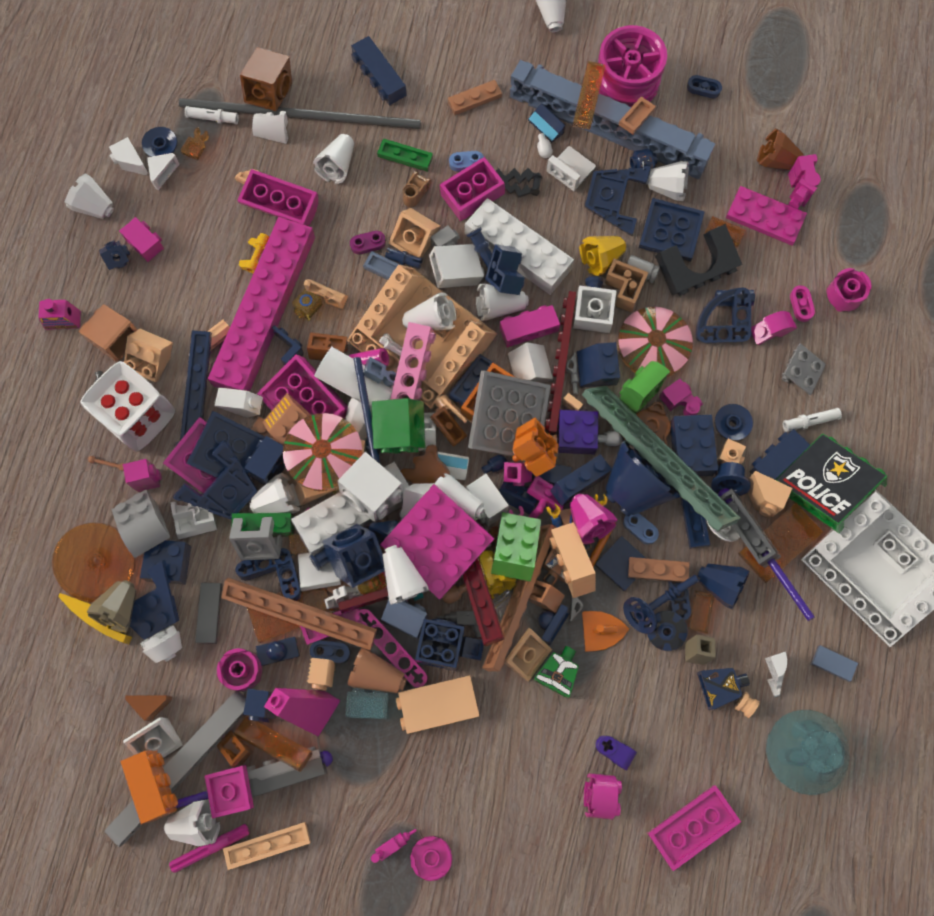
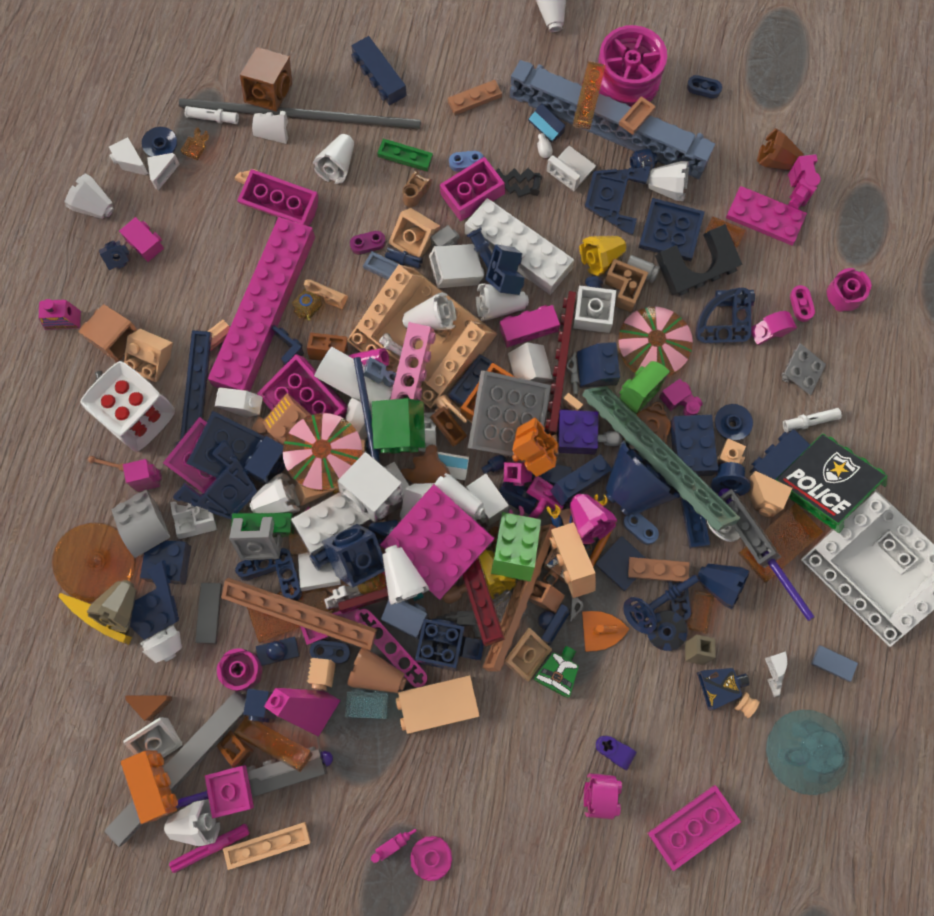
(259, 245): yellow piece -> none

